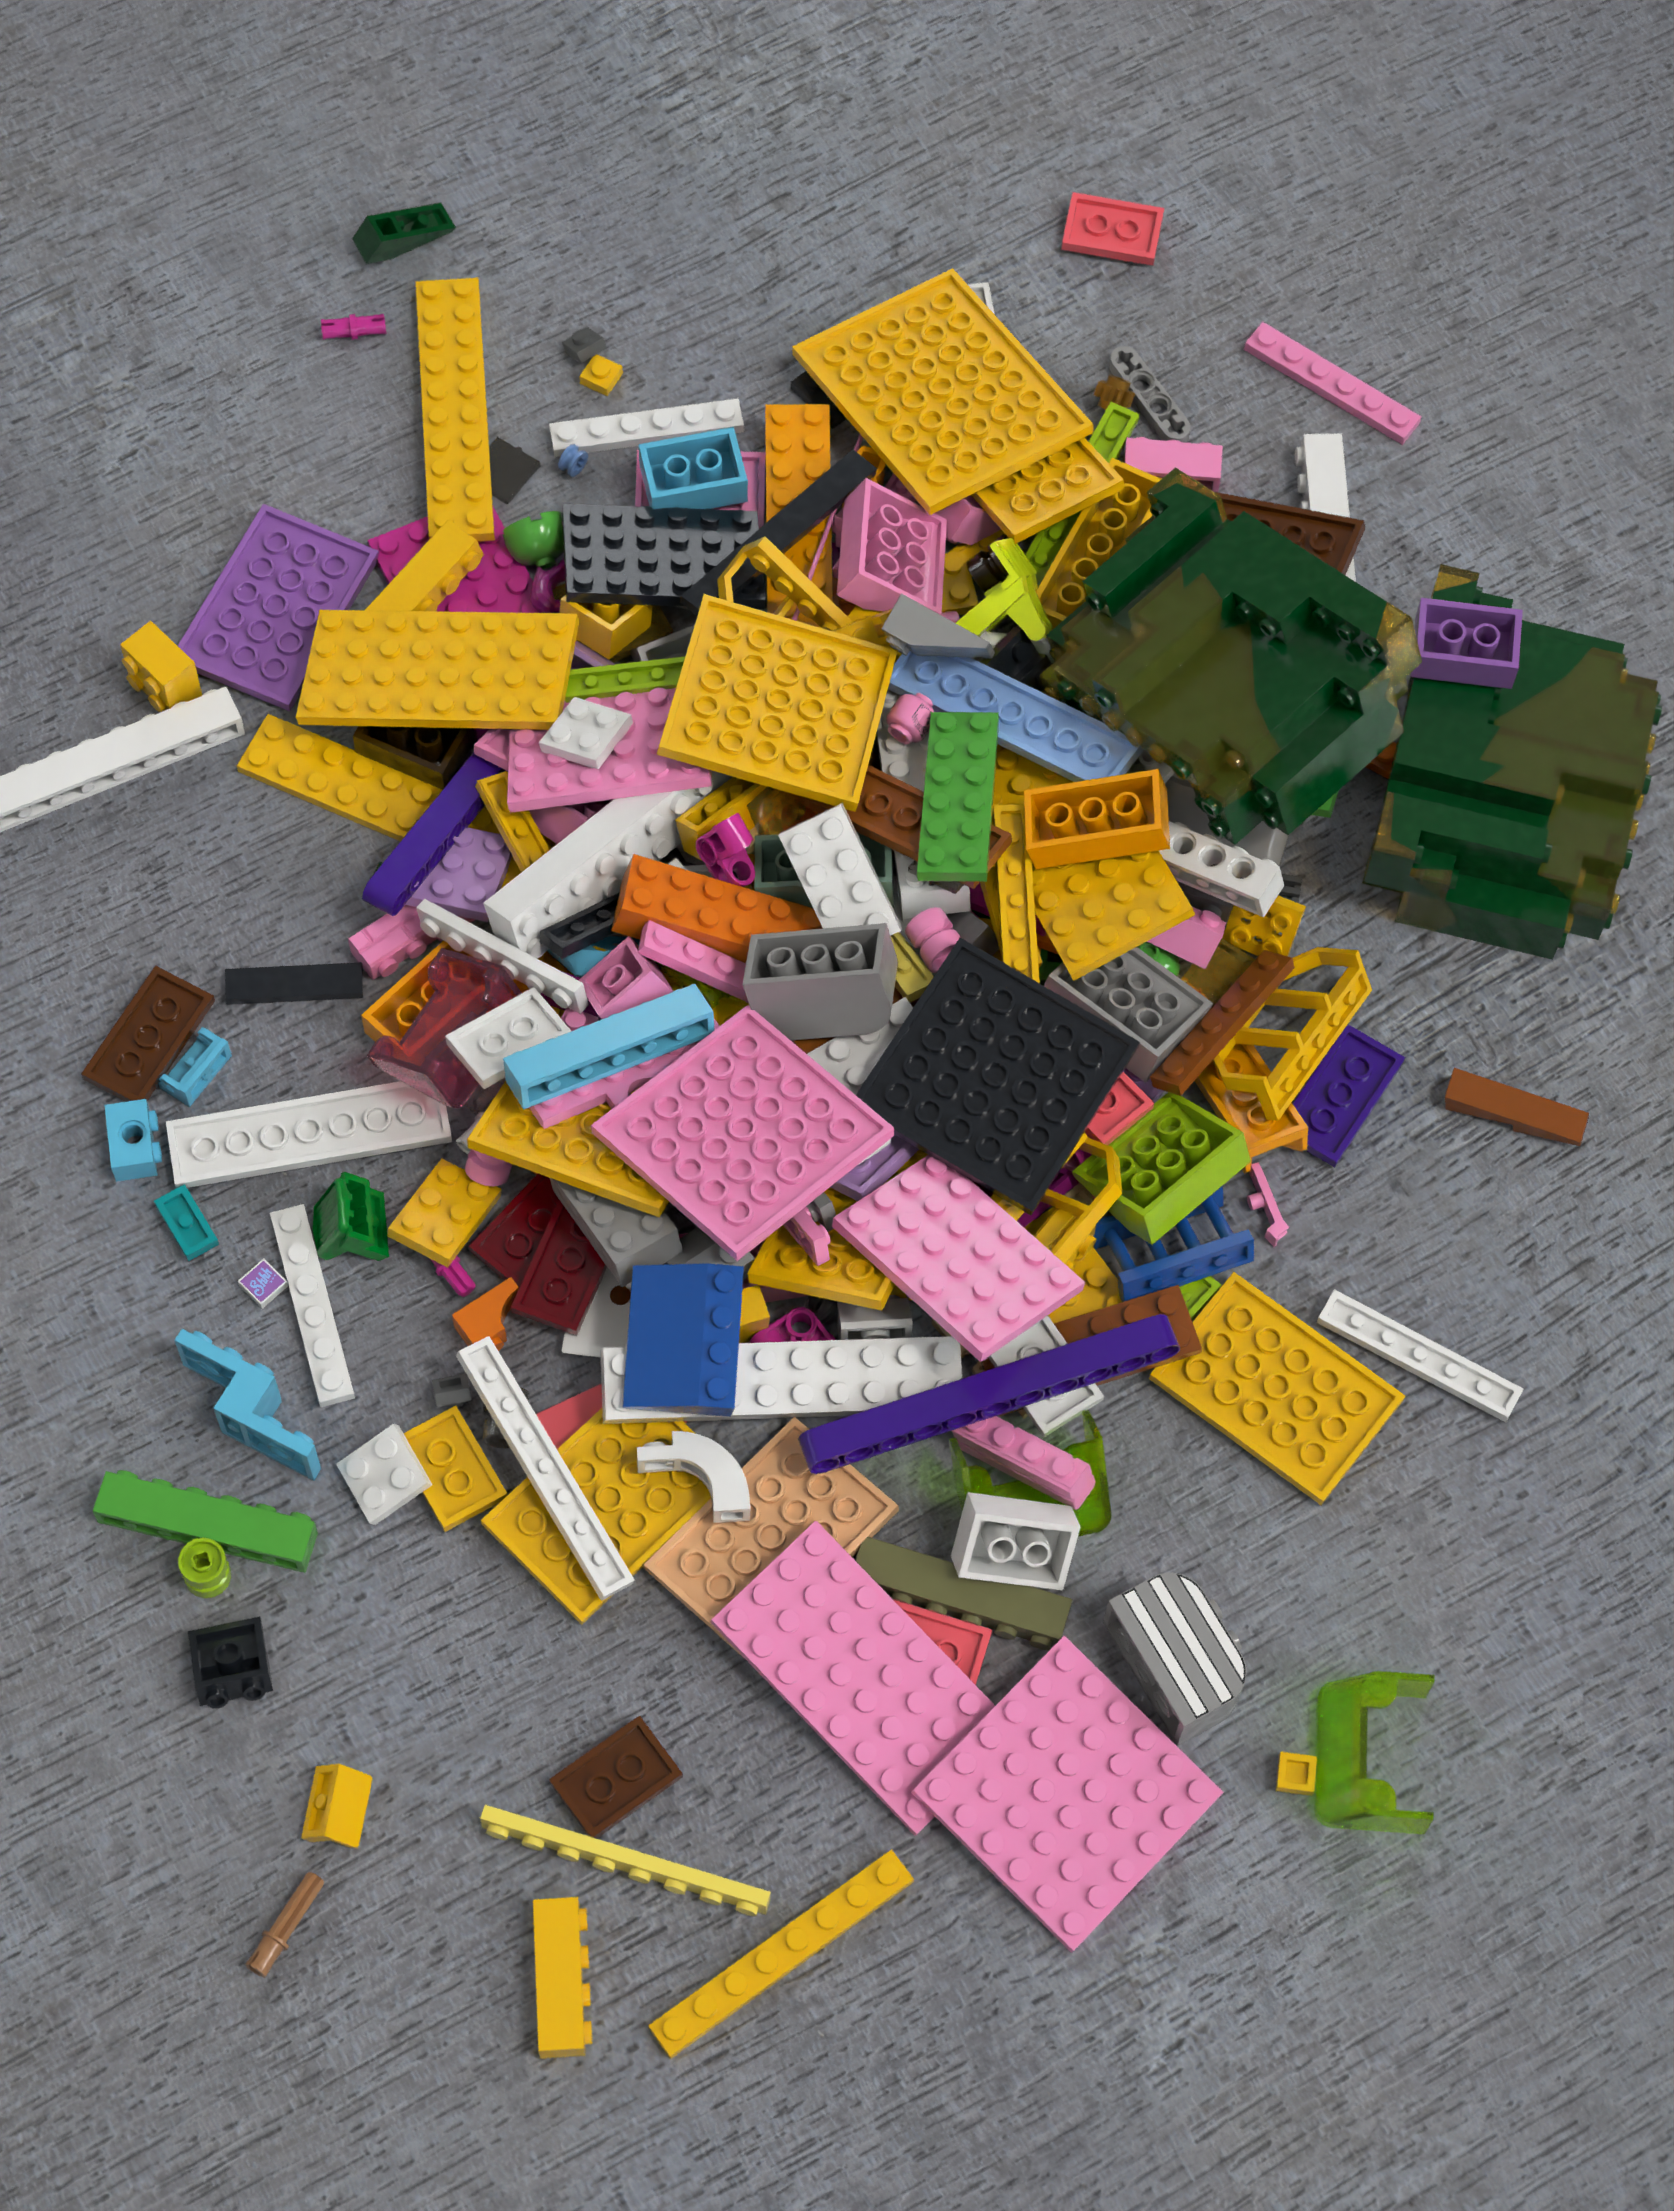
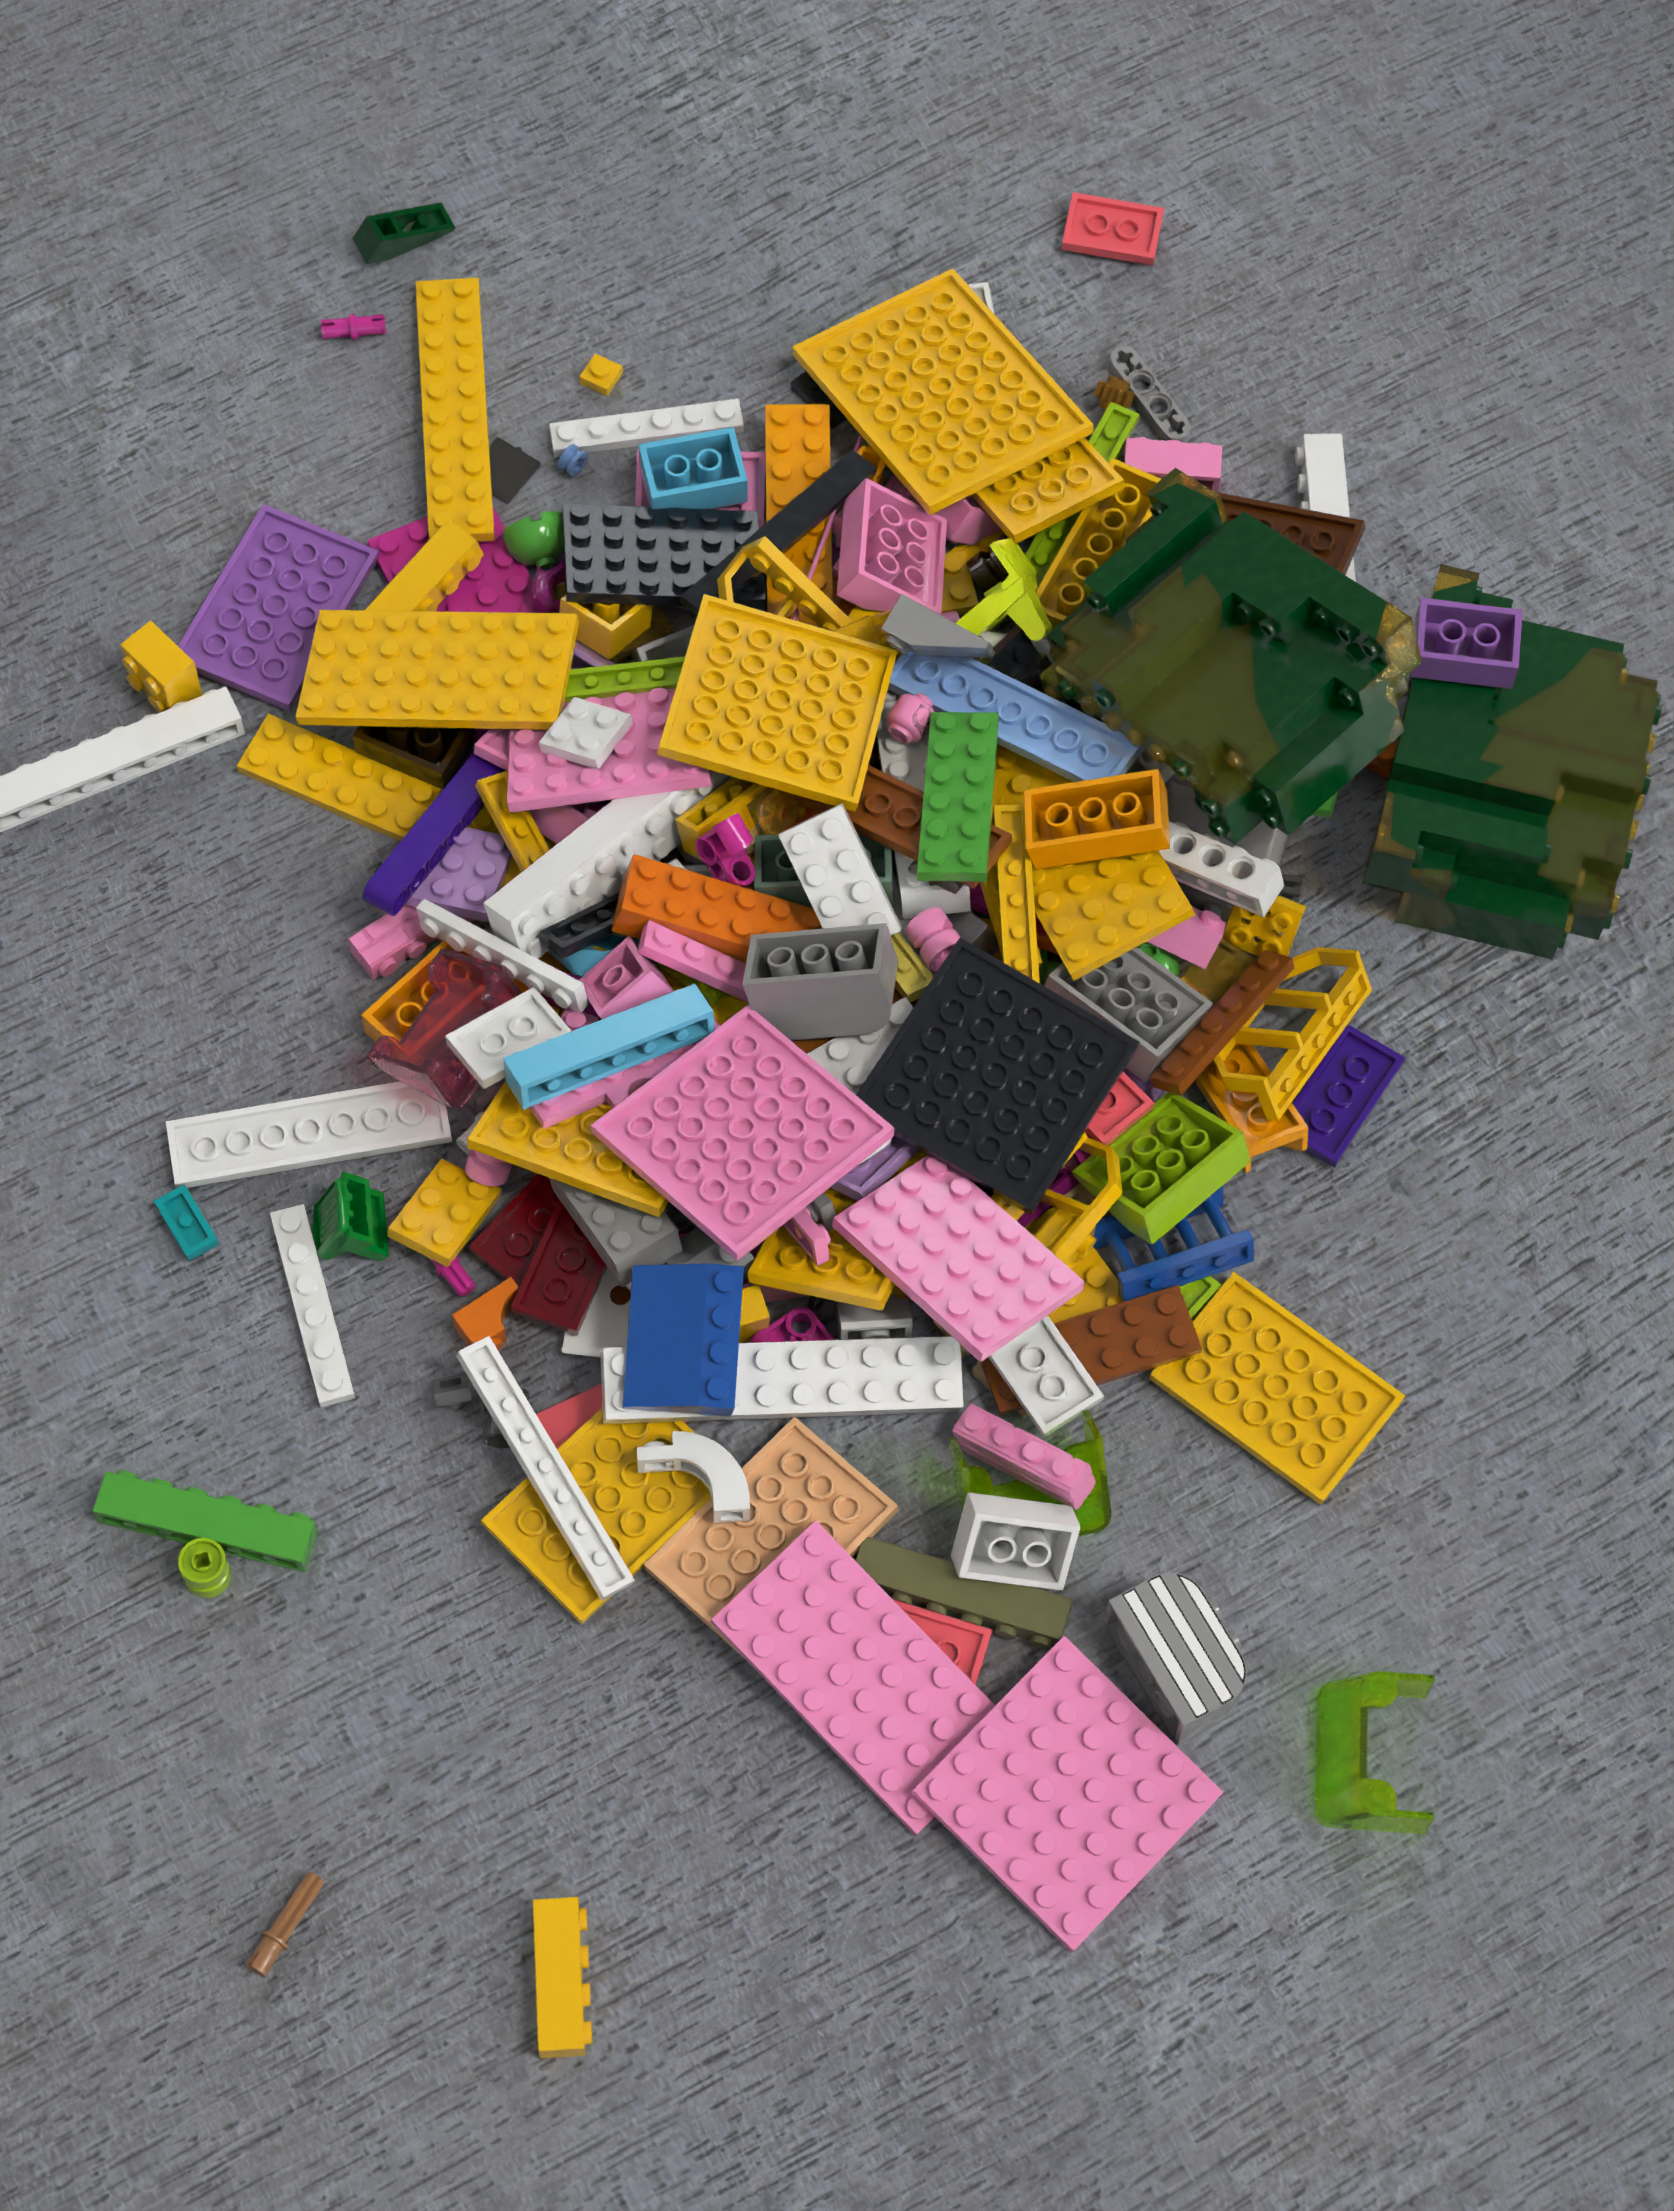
(124, 1122): medium azure brick -> none
(148, 1036): reddish brown plate -> none
(196, 1067): medium azure hinge -> none
(230, 1662): black plate -> none
(248, 1403): medium azure bracket -> none
(263, 1283): tile -> none
(294, 983): black tile -> none
(337, 1805): yellow panel -> none
(384, 1474): white plate -> none
(456, 1467): yellow plate -> none
(584, 344): dark grey plate -> none
(616, 1778): reddish brown plate -> none
(639, 1865): light yellow plate -> none
(780, 1954): yellow plate -> none
(988, 1394): dark purple beam -> none
(1265, 1199): bright pink piece -> none
(1296, 1773): yellow plate -> none
(1332, 383): bright pink plate -> none
(1420, 1355): white plate -> none
(1523, 1110): dark orange slope -> none

